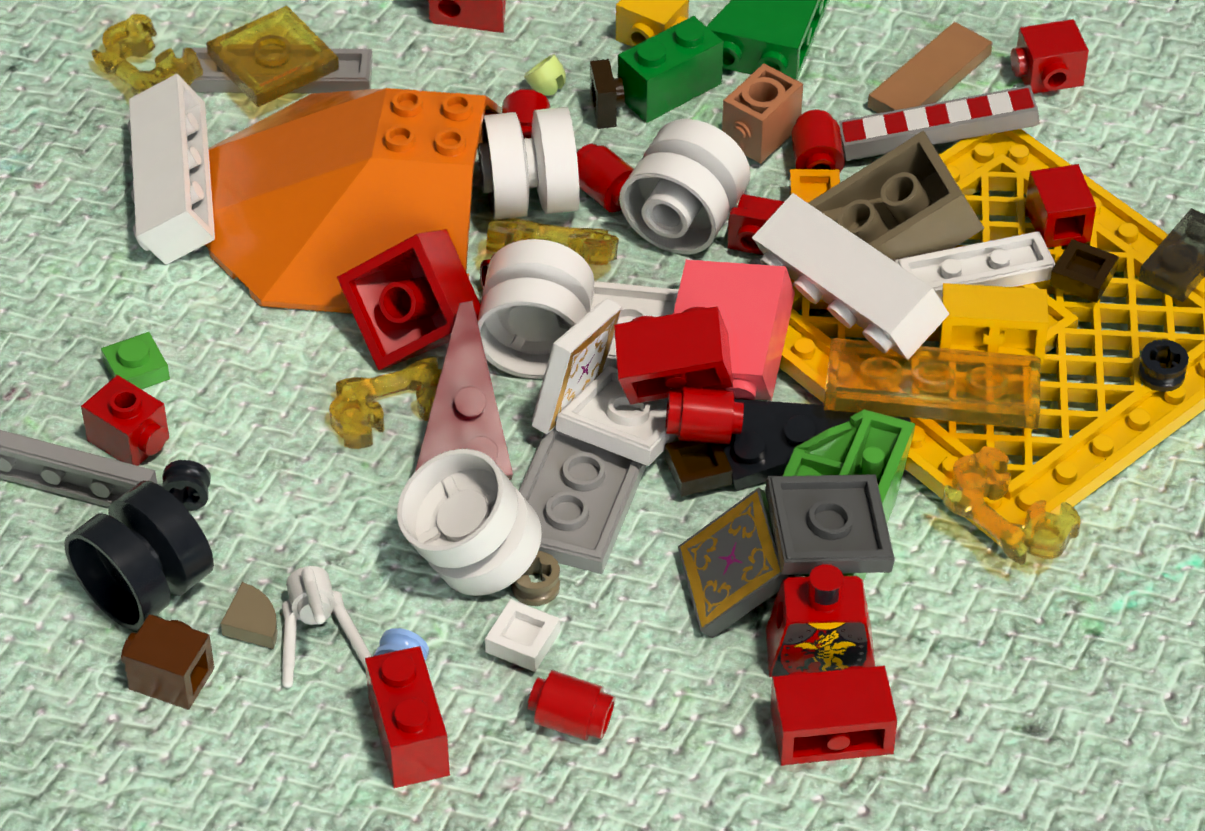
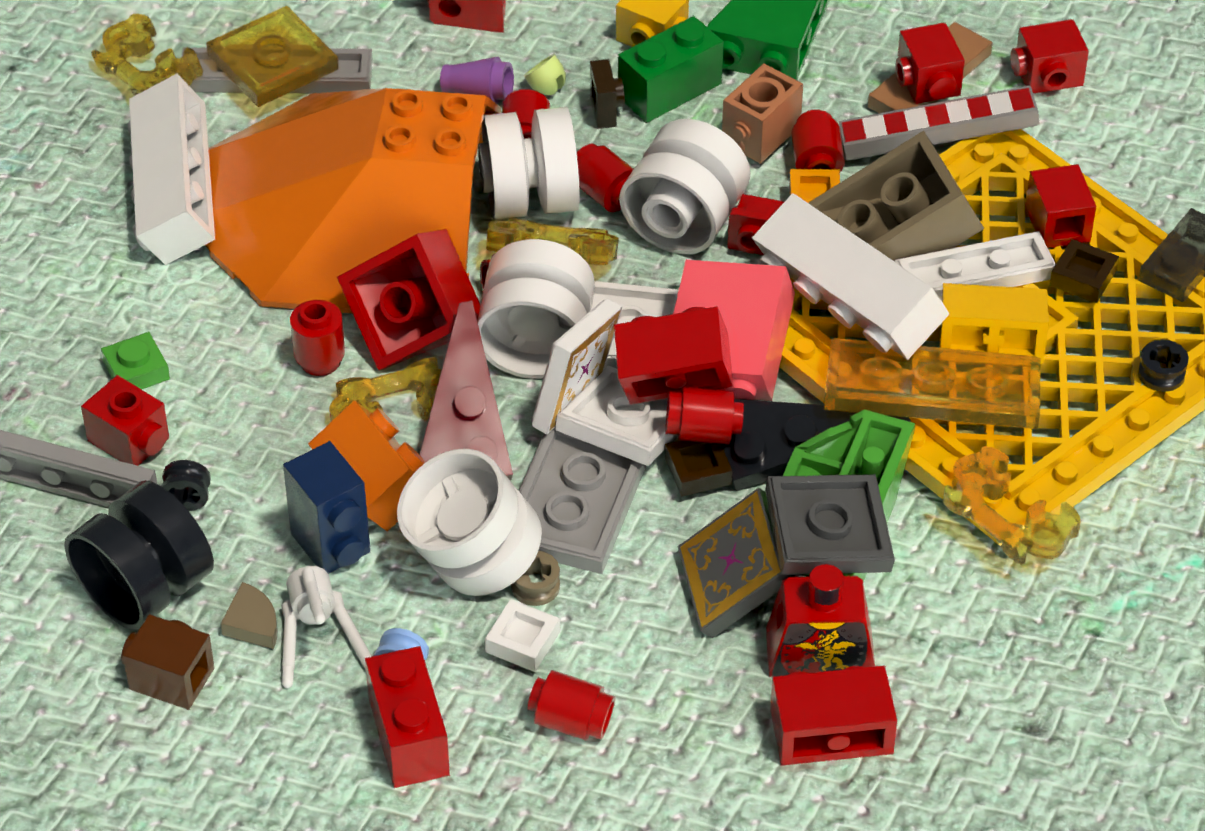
(317, 336): none -> red brick
(327, 508): none -> dark blue brick
(375, 455): none -> orange brick
(479, 77): none -> medium lavender cone
(929, 63): none -> red brick

